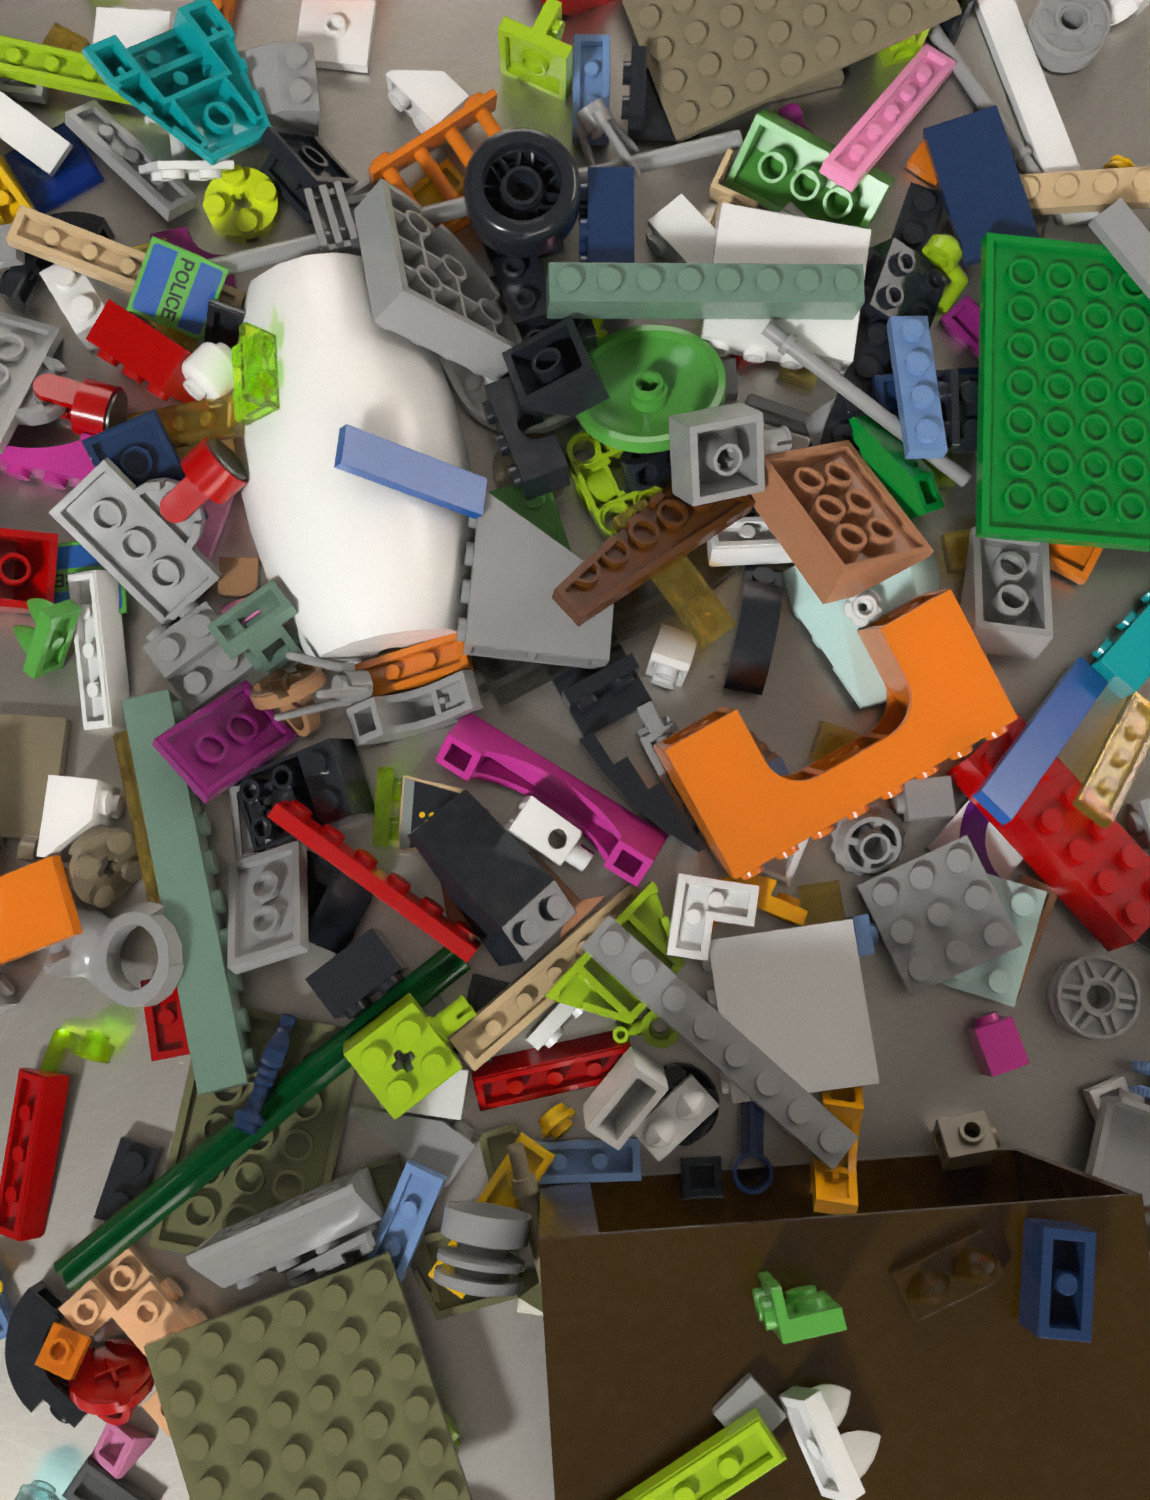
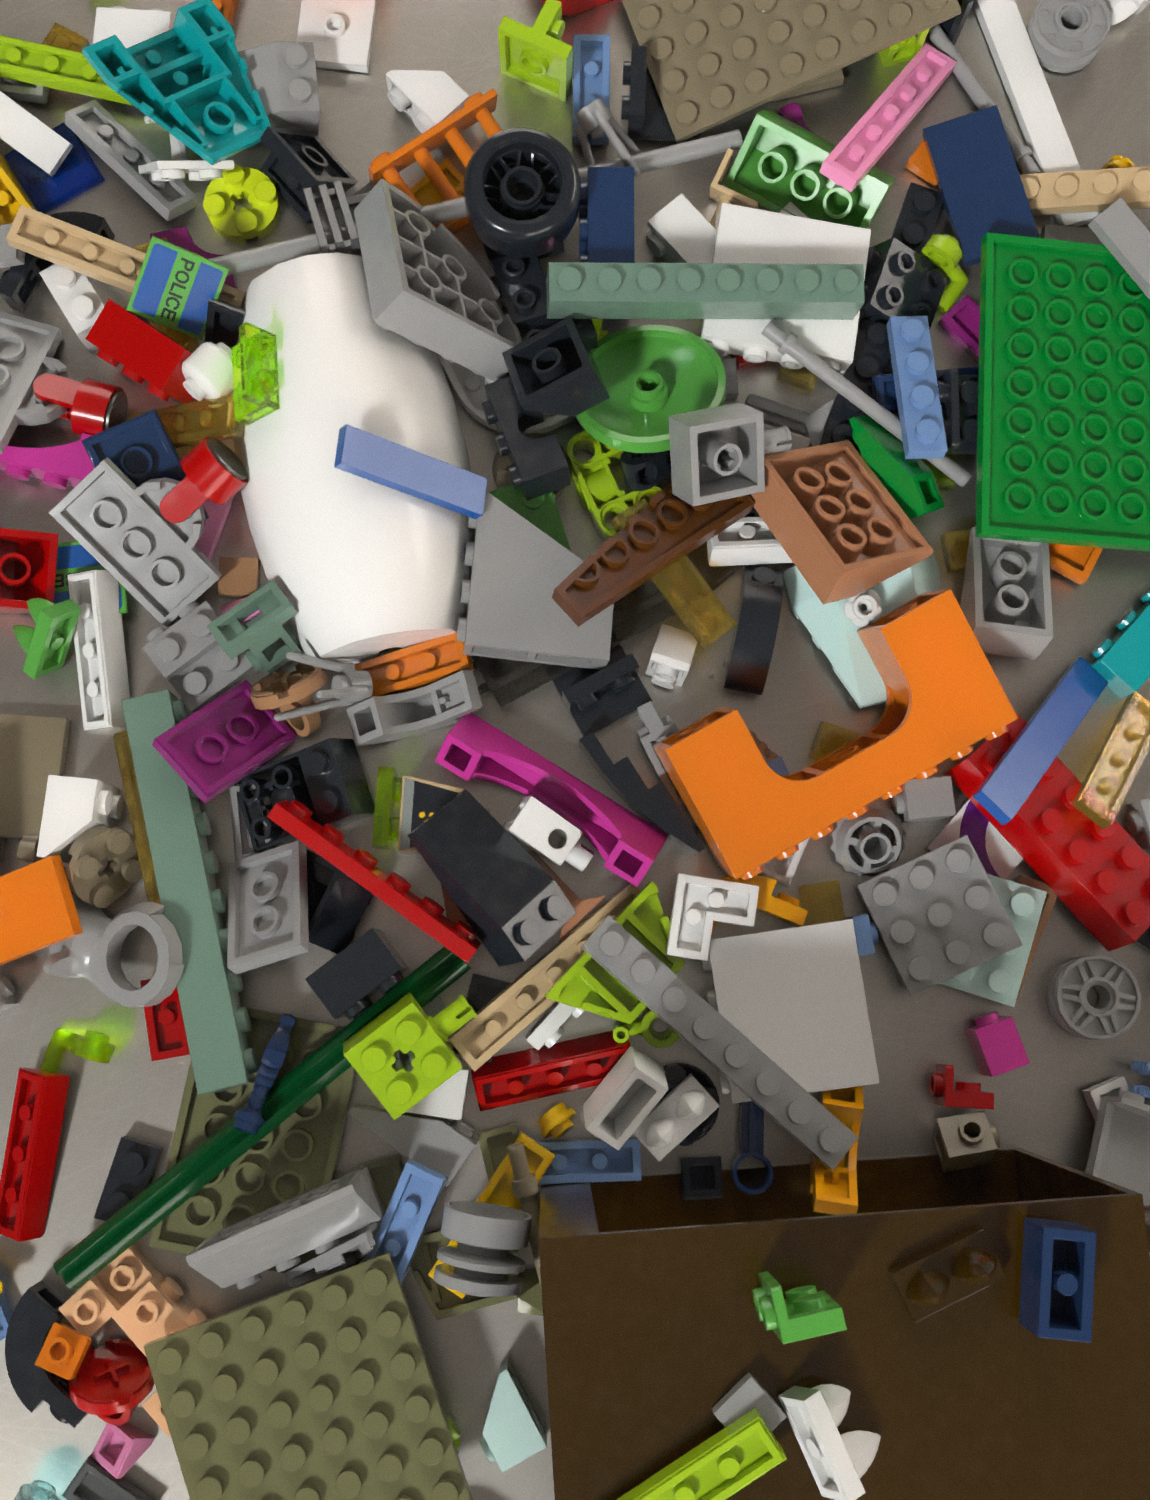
(511, 1424): none -> light aqua slope
(964, 1096): none -> red bracket

